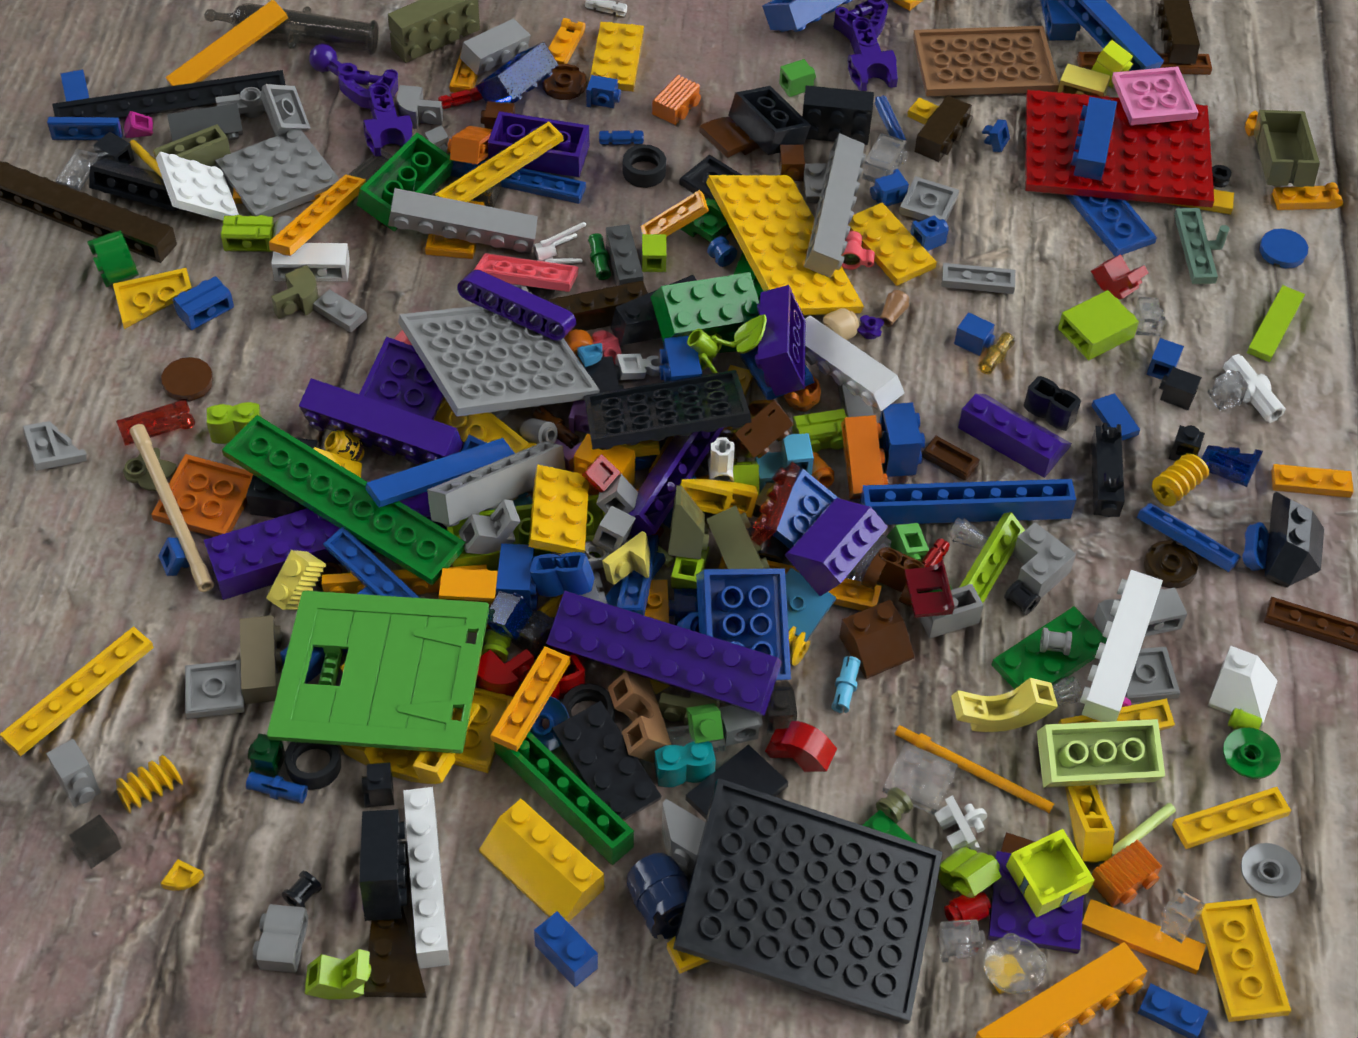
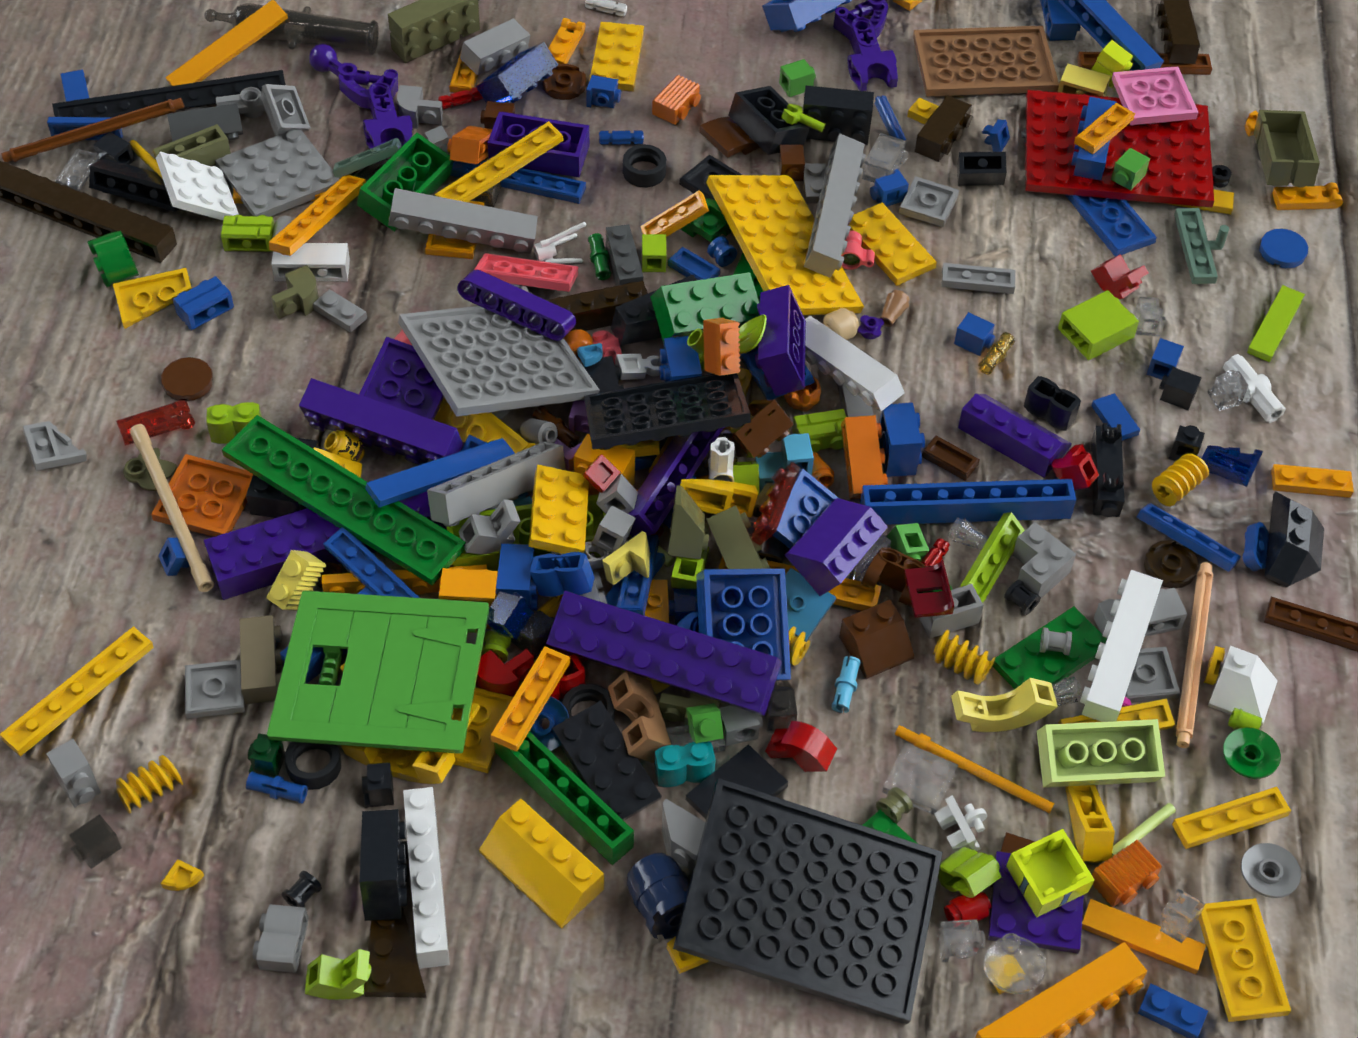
(91, 130): none -> dark orange piece
(138, 125): dark pink slope -> none
(366, 158): none -> sand green tile
(566, 949): blue brick -> none
(691, 264): none -> blue tile
(721, 346): none -> orange brick
(794, 114): none -> lime bar
(930, 232): blue brick -> none
(962, 658): none -> yellow piece
(981, 168): none -> black brick
(1076, 466): none -> red brick
(1104, 128): none -> light orange tile
(1130, 169): none -> bright green brick
(1194, 656): none -> light nougat piece
(1214, 664): none -> yellow tile

